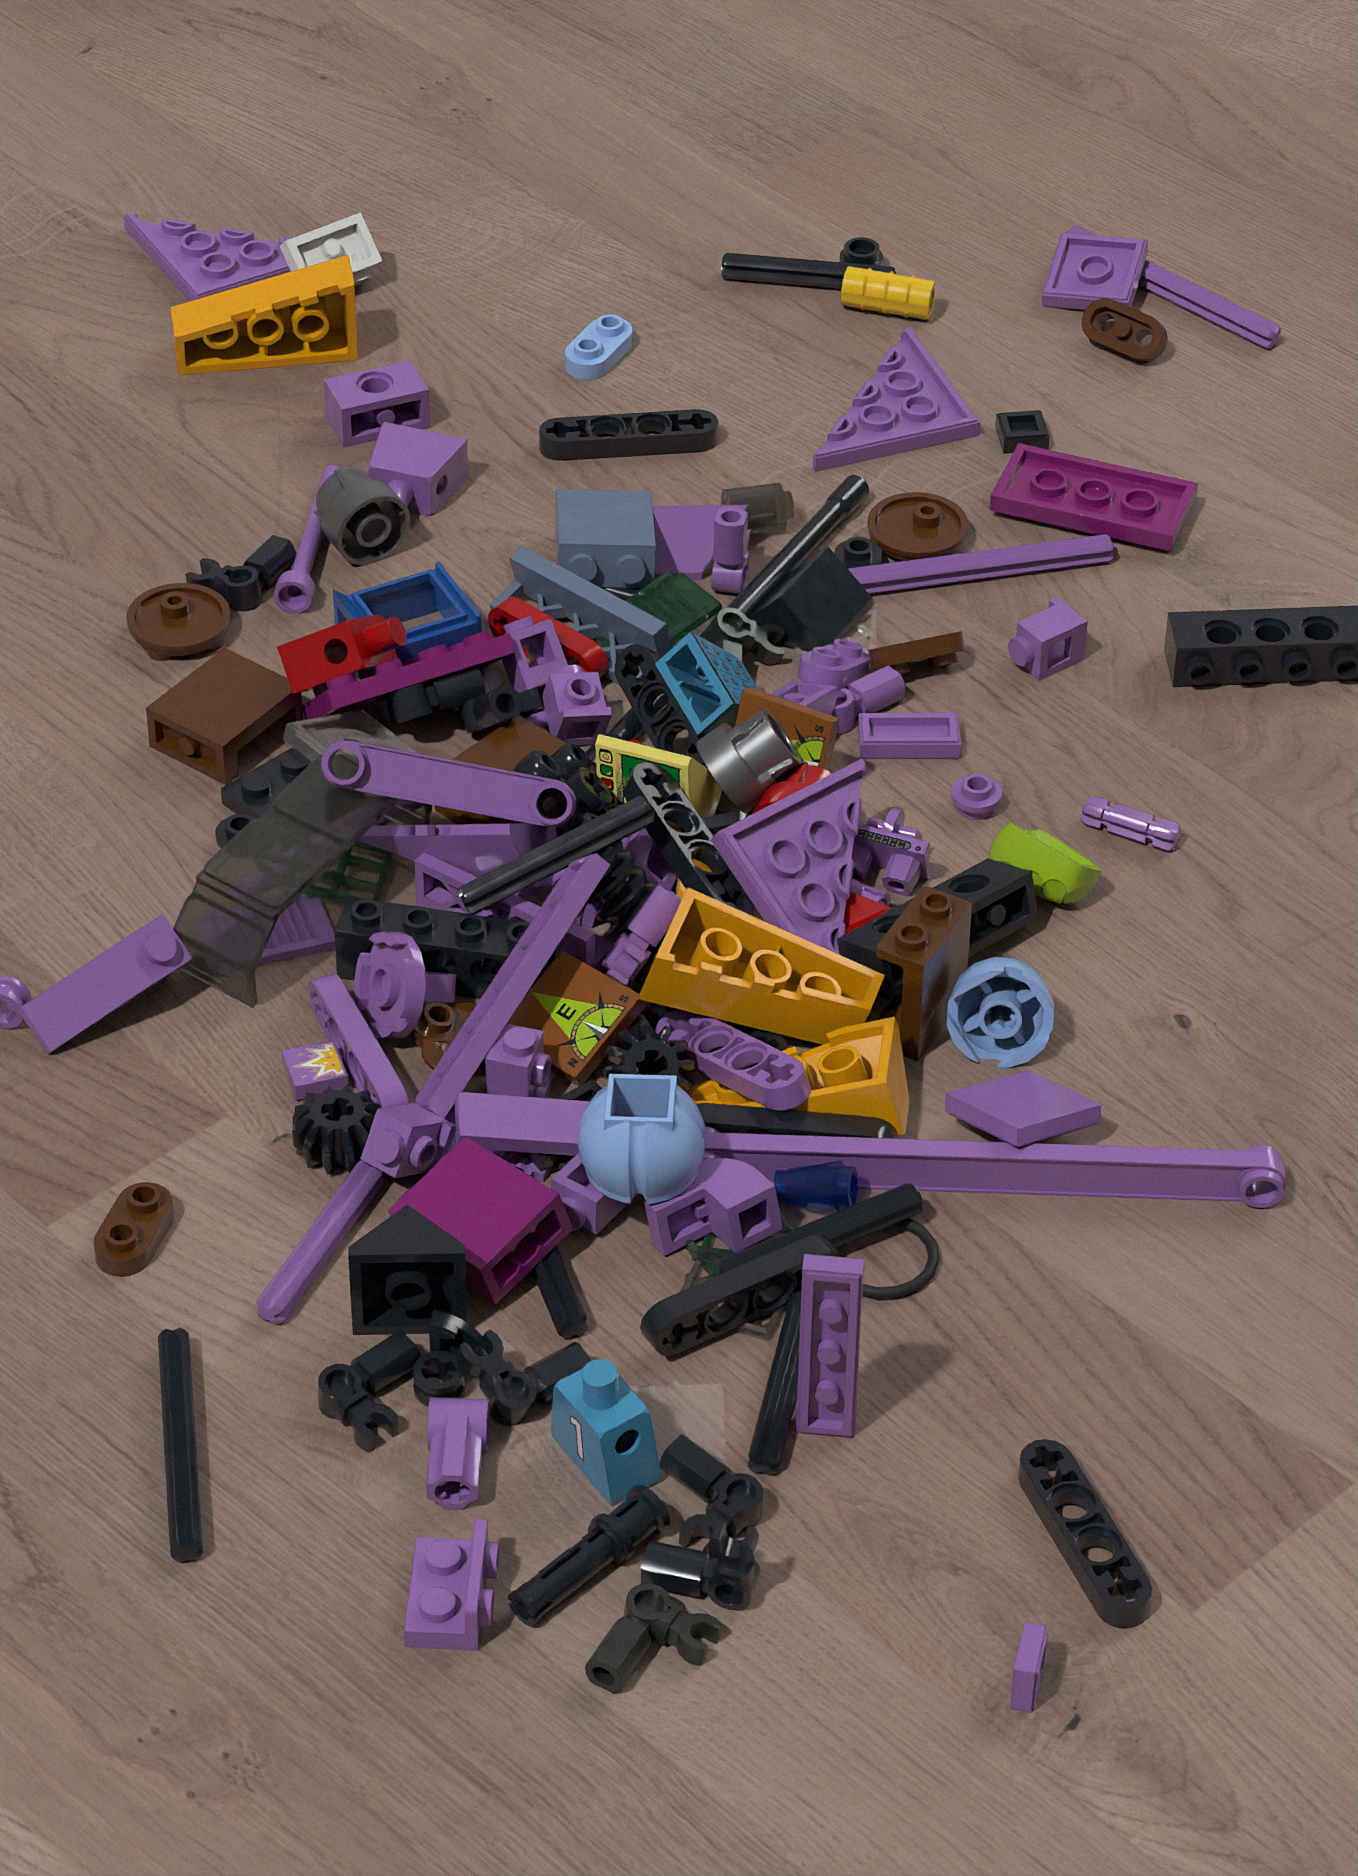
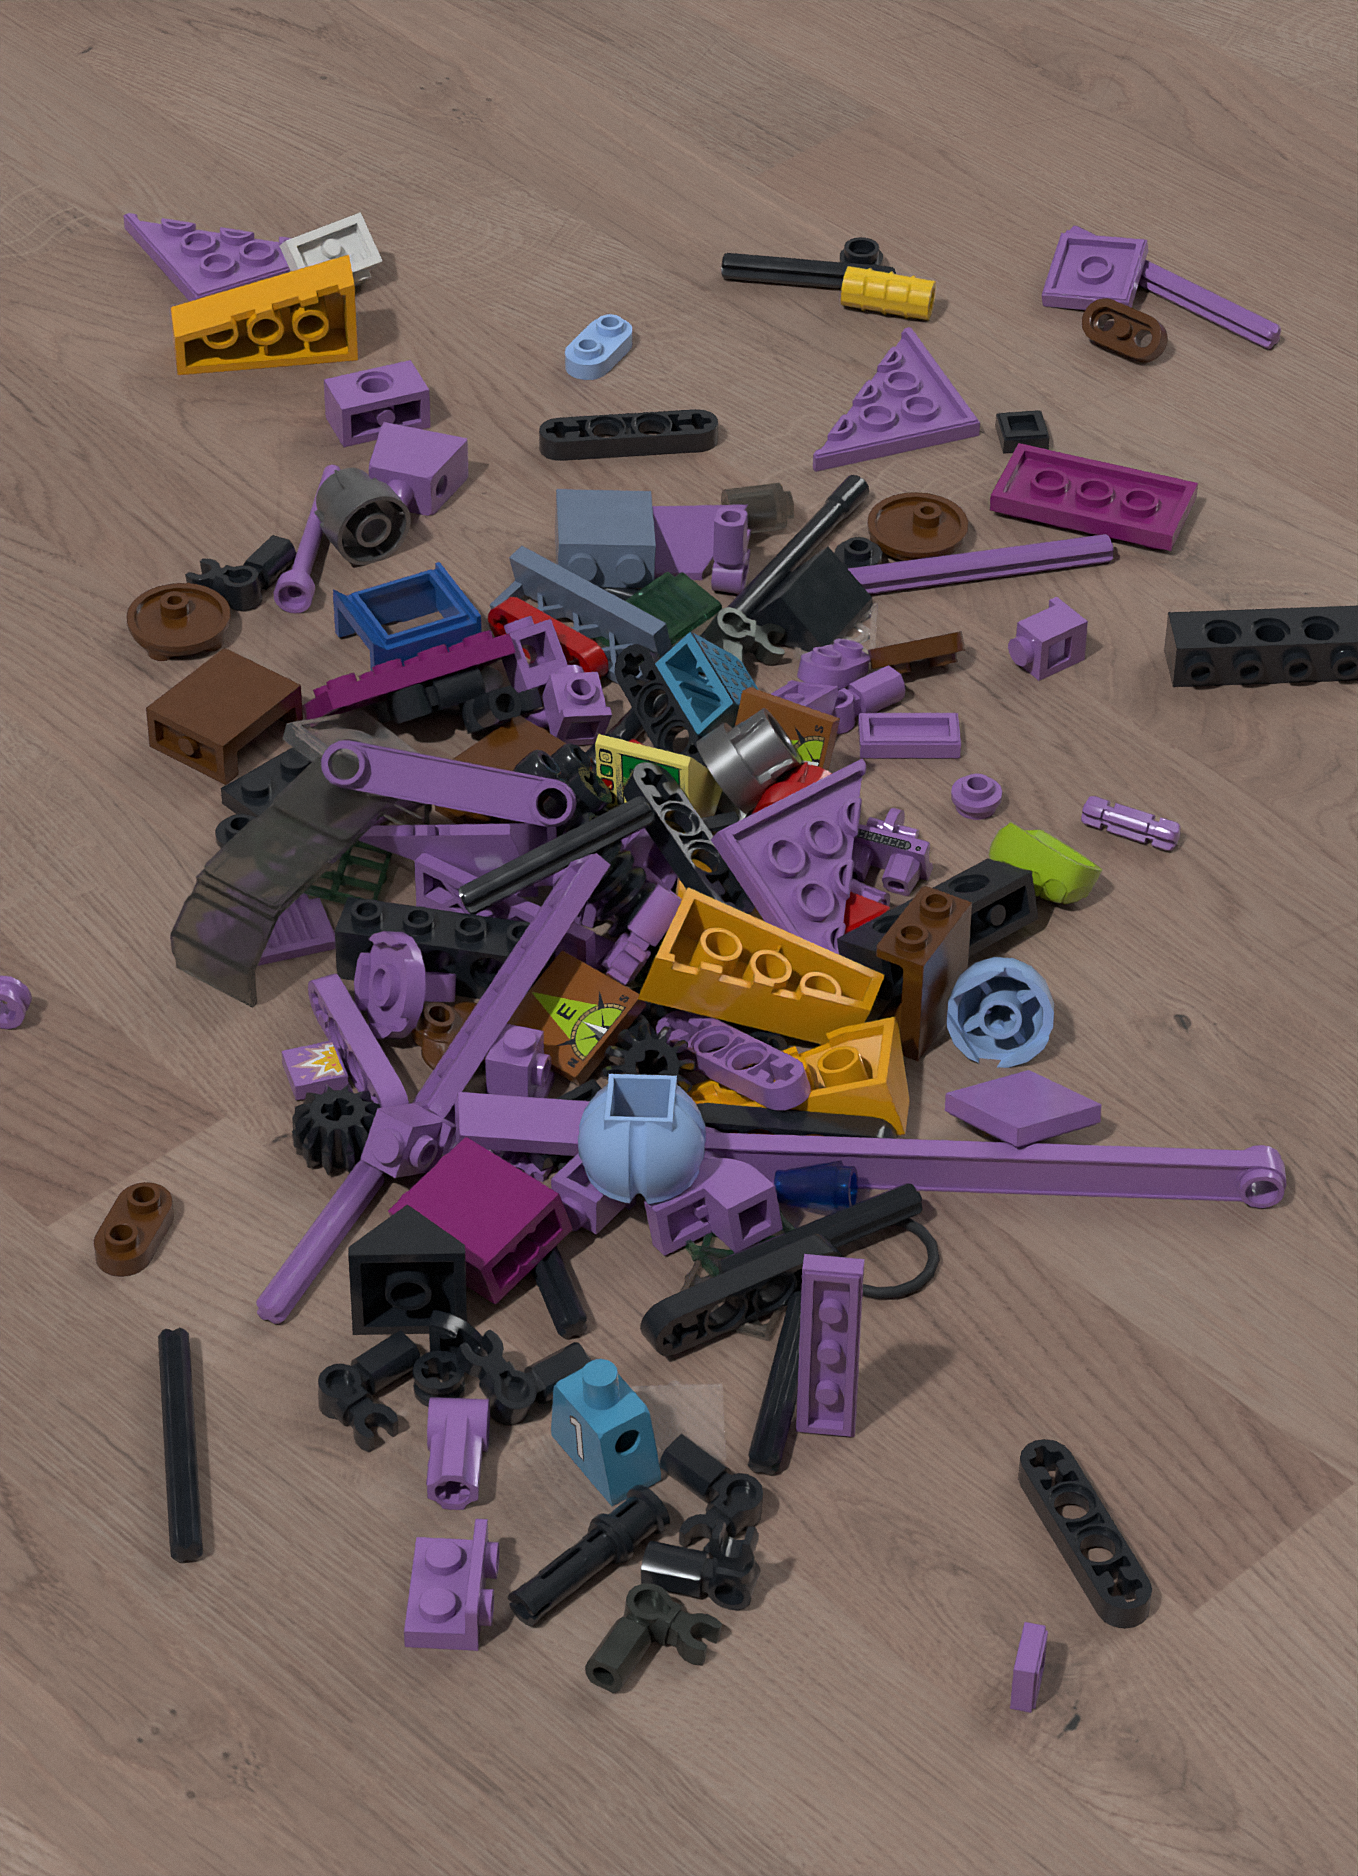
(105, 984): medium lavender slope -> none
(349, 647): red torso -> none

